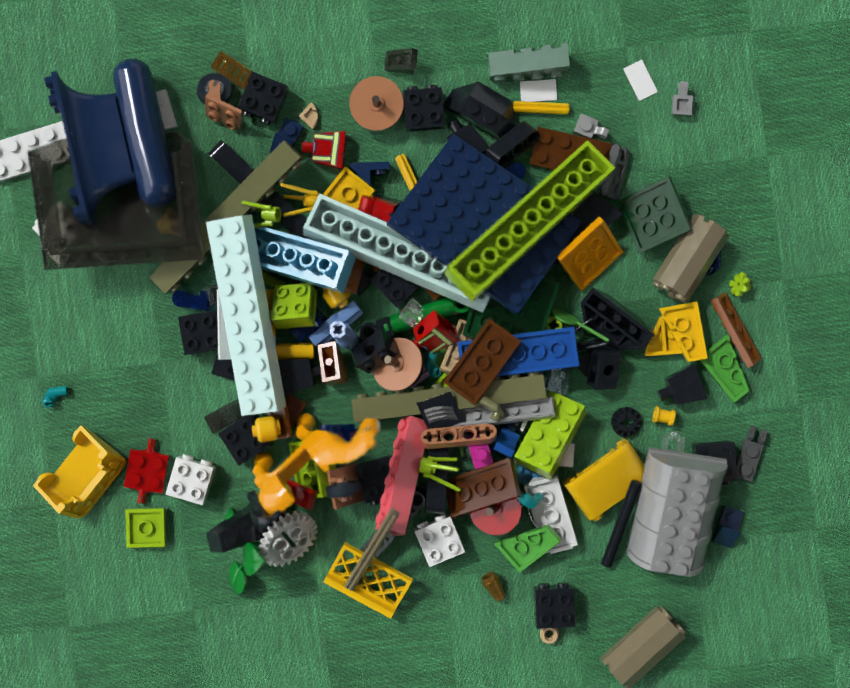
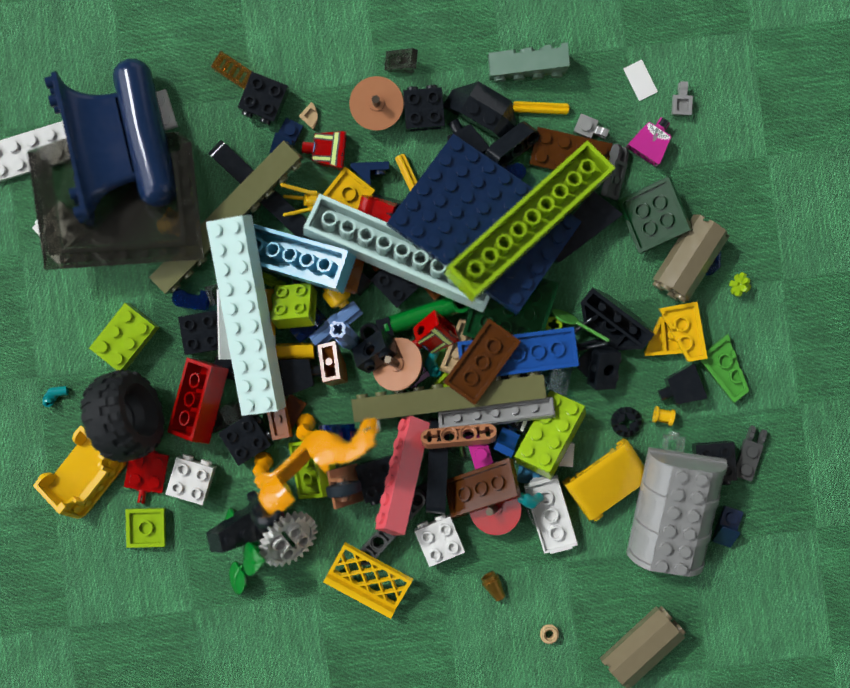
(122, 416): none -> black tyre
(124, 337): none -> lime brick
(197, 400): none -> red brick
(215, 92): nougat plate -> none
(266, 429): yellow head -> none
(268, 213): lime plant -> none
(303, 495): red plate -> none
(372, 548): dark tan axle -> none
(411, 313): clear piece -> none
(429, 466): lime plant -> none
(440, 411): black sticker -> none
(493, 406): olive arm -> none
(528, 546): bright green wing -> none
(538, 90): white sticker -> none
(554, 605): black brick -> none
(590, 253): light orange plate -> none
(621, 523): black axle -> none
(651, 142): none -> dark pink torso
(736, 329): dark orange plate -> none

